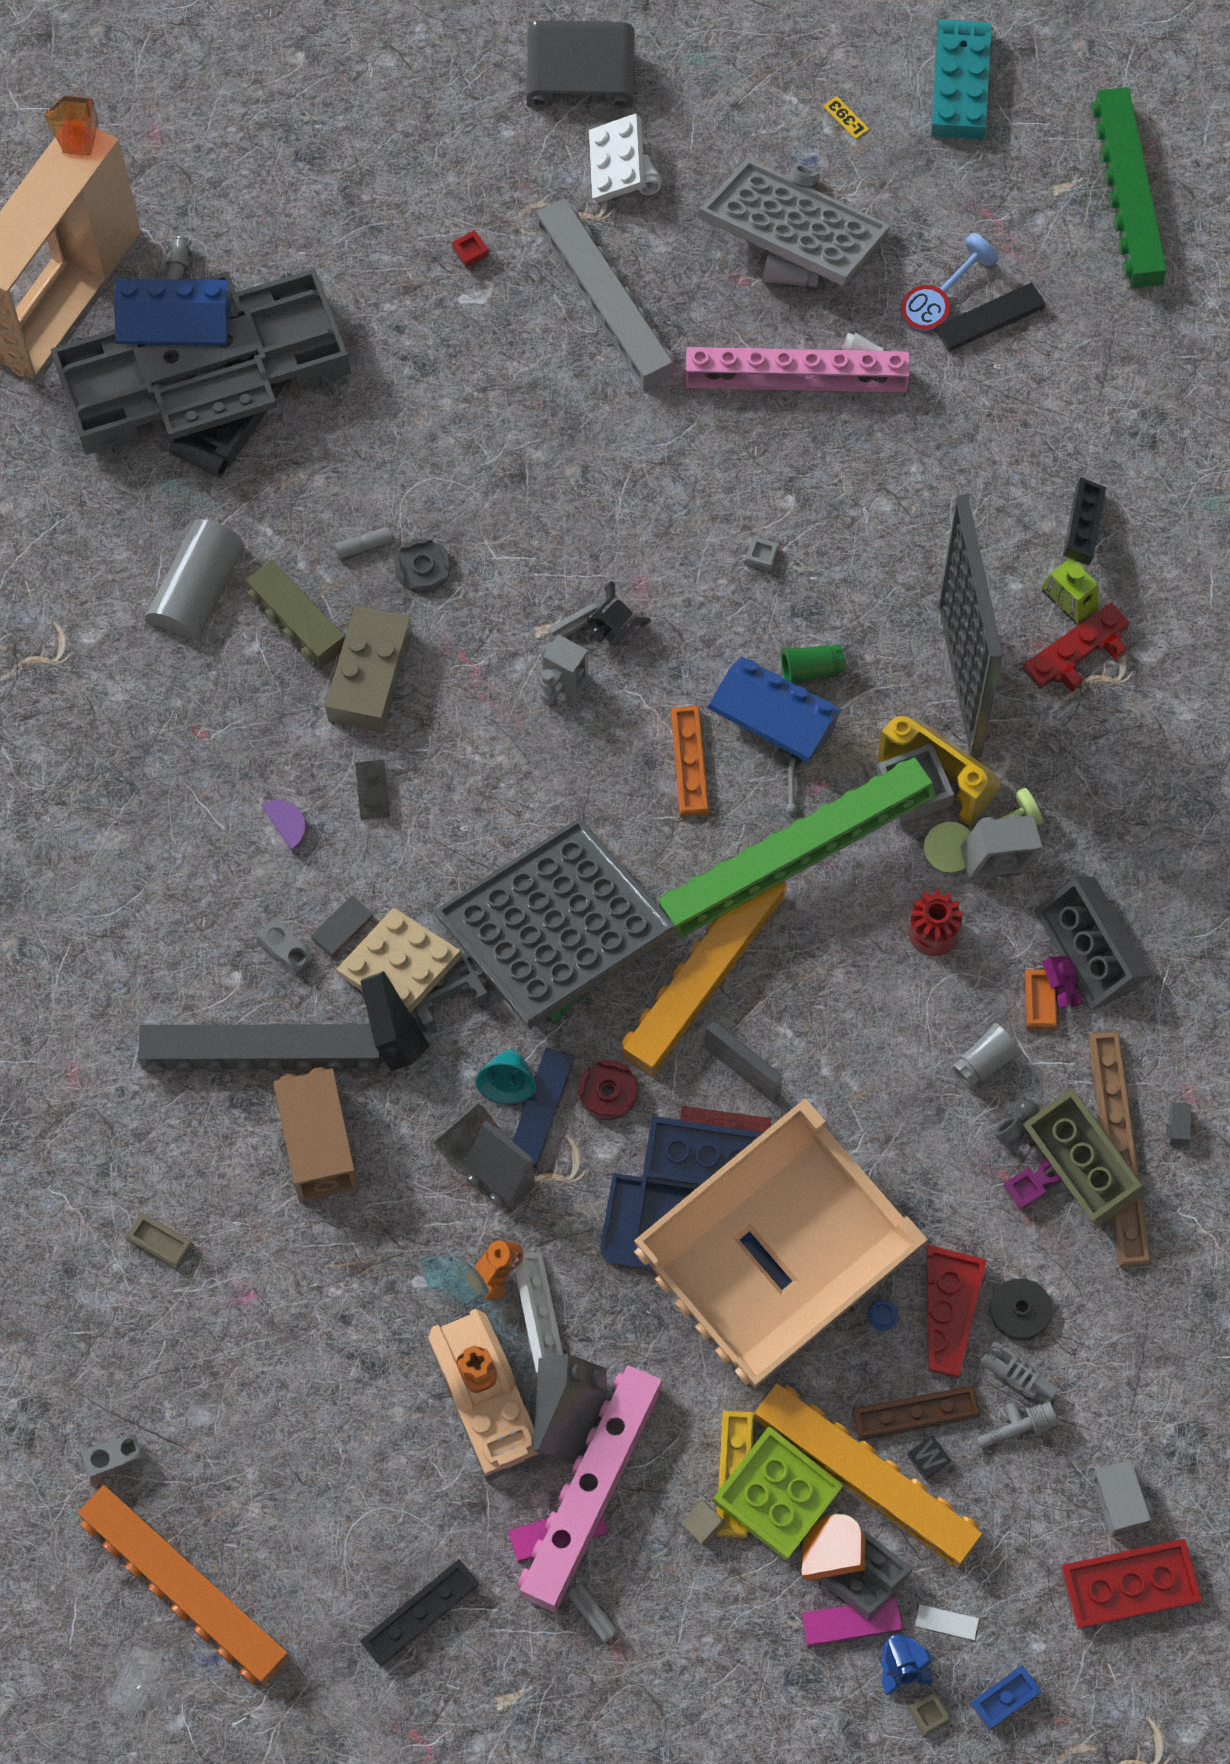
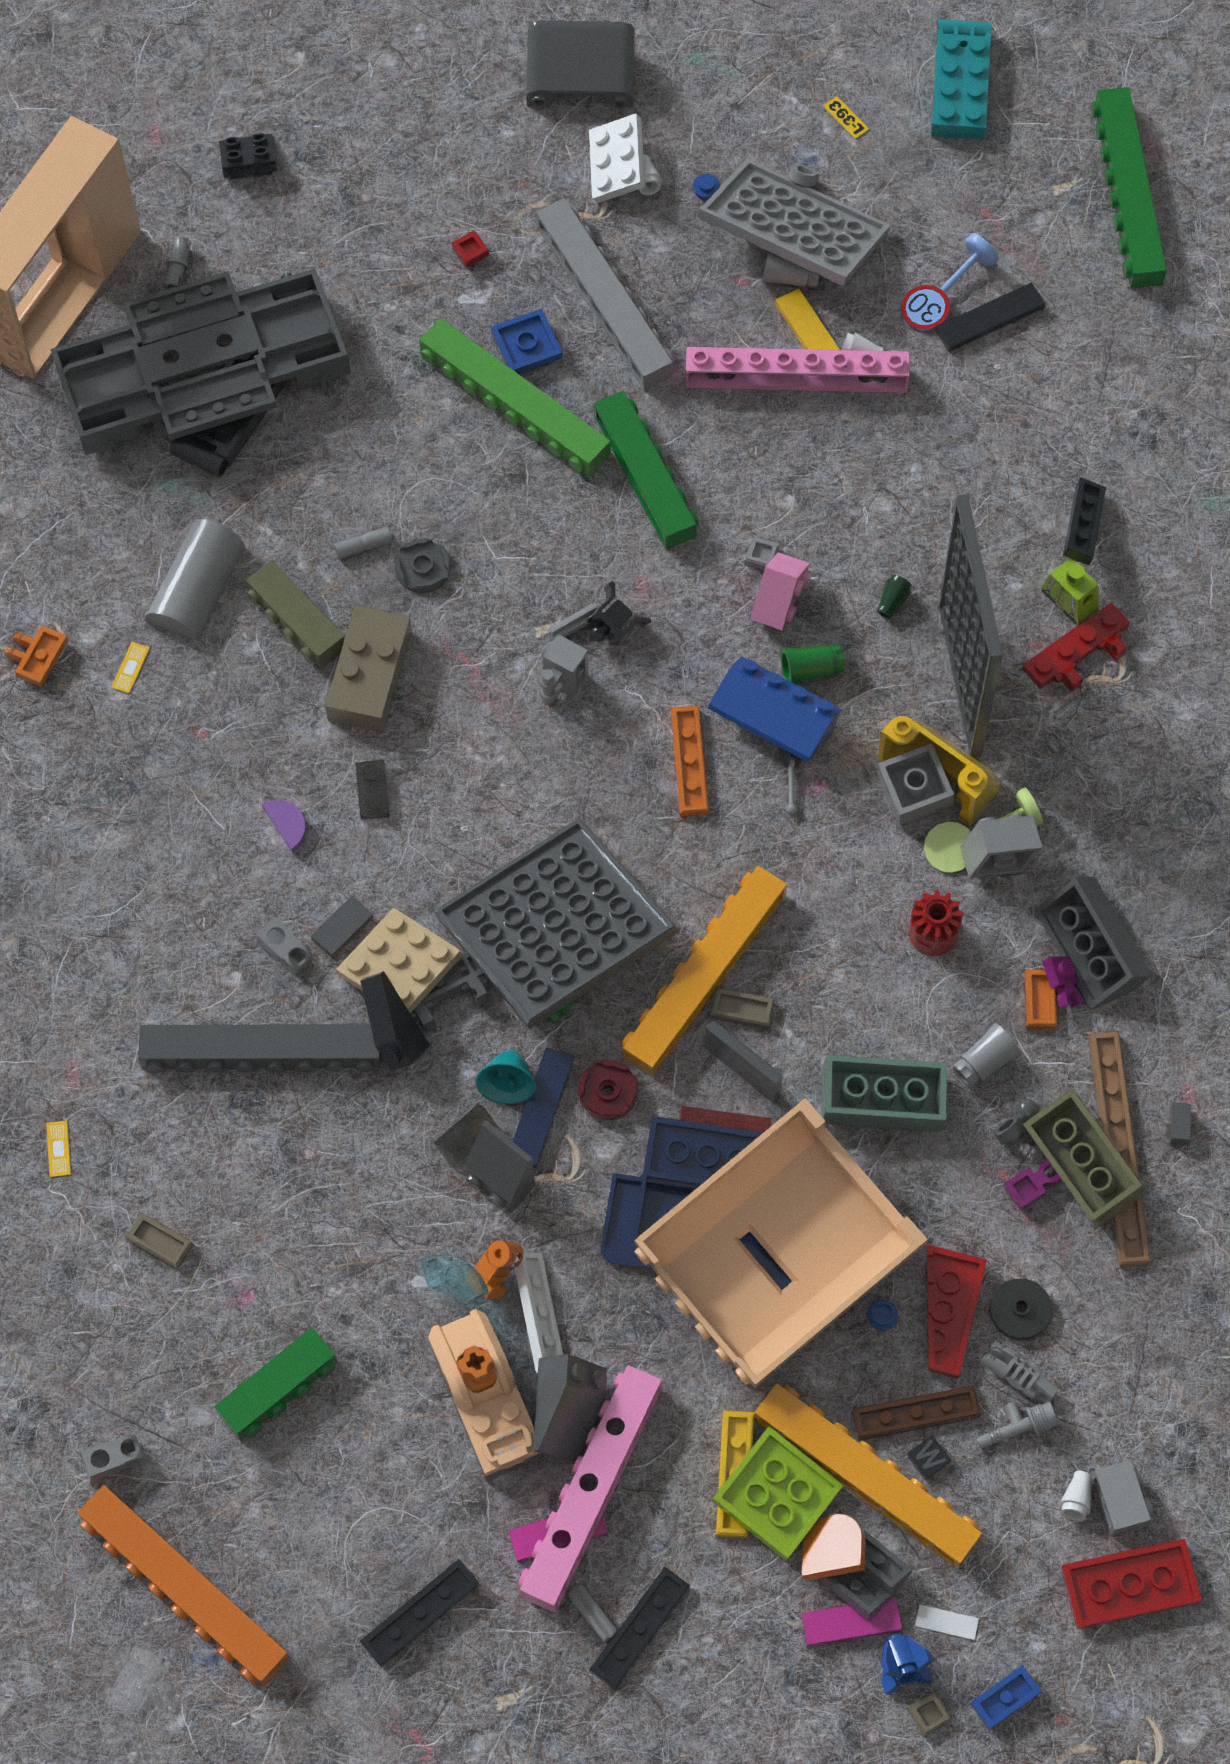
(40, 654): none -> orange hinge
(58, 1148): none -> yellow sticker
(73, 124): clear orange slope -> none
(130, 667): none -> yellow sticker
(172, 312): blue slope -> none
(247, 152): none -> black hinge
(276, 1385): none -> green brick
(315, 1134): medium nougat brick -> none
(514, 397): none -> bright green brick
(527, 342): none -> blue plate
(639, 1628): none -> black tile
(645, 469): none -> green brick
(703, 1523): dark tan tile -> none
(705, 186): none -> blue plate
(742, 1008): none -> dark tan tile
(780, 584): none -> bright pink brick
(797, 847): bright green brick -> none
(804, 322): none -> yellow tile
(884, 1093): none -> sand green brick
(894, 594): none -> dark green cone
(1077, 1498): none -> white cone

